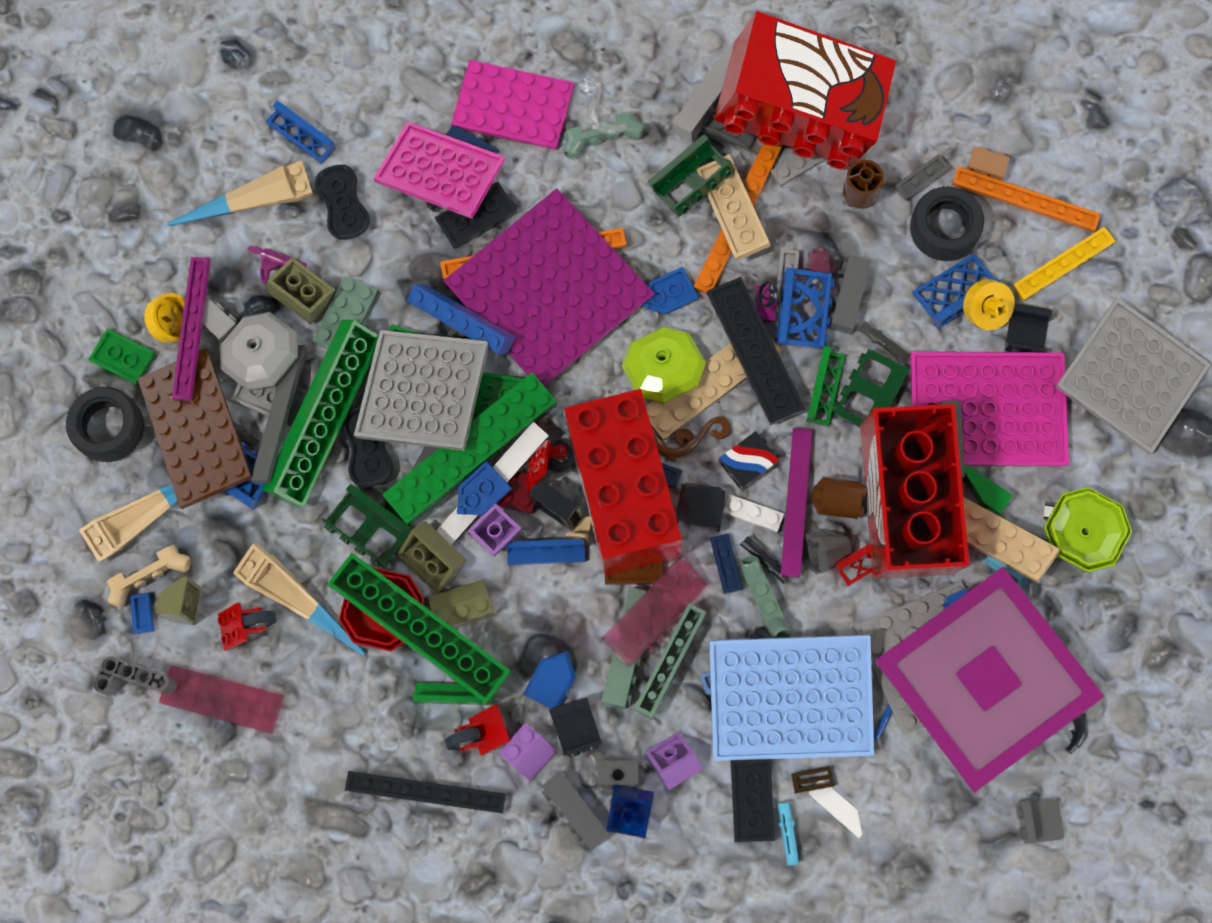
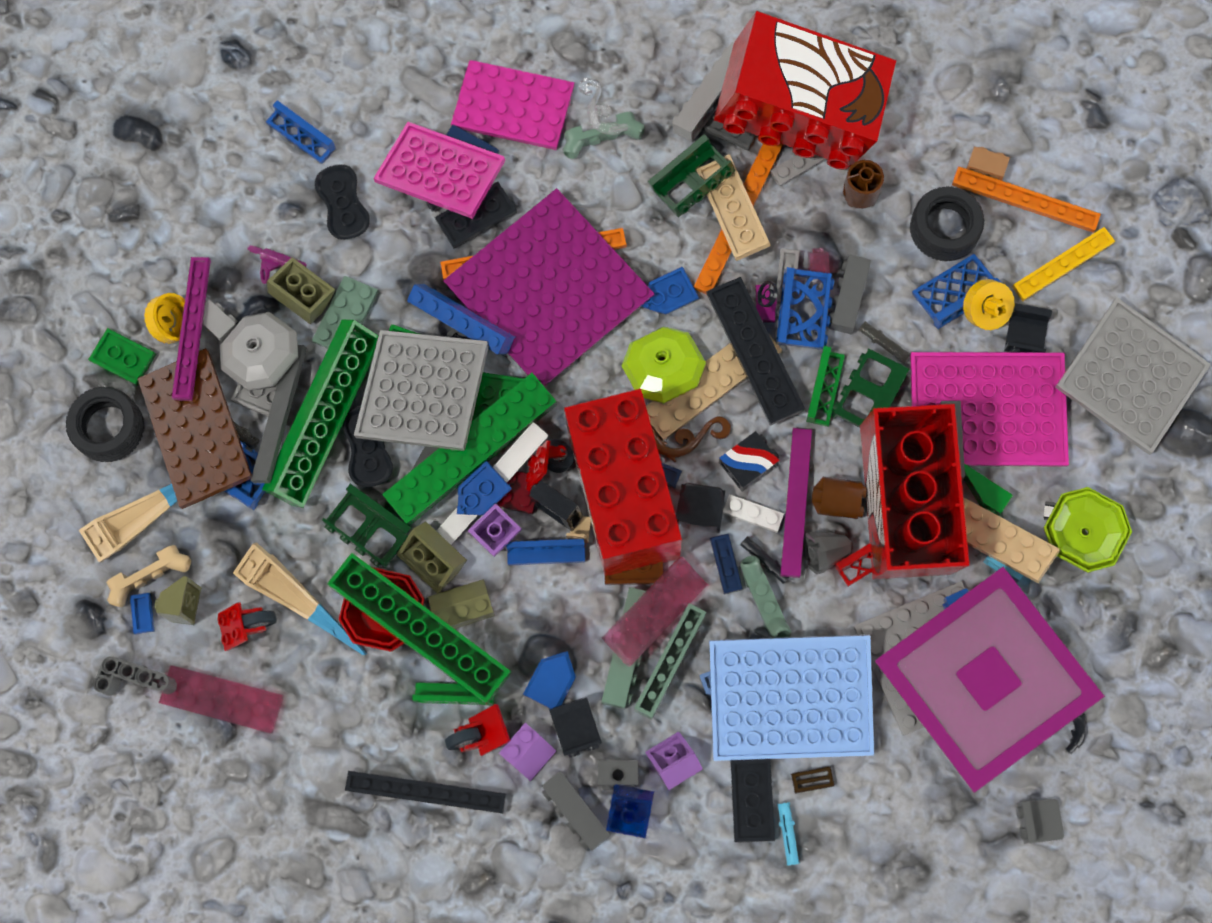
(276, 187): tan plate -> none
(838, 808): white sticker -> none
(882, 723): blue piece -> none
(922, 177): dark grey plate -> none

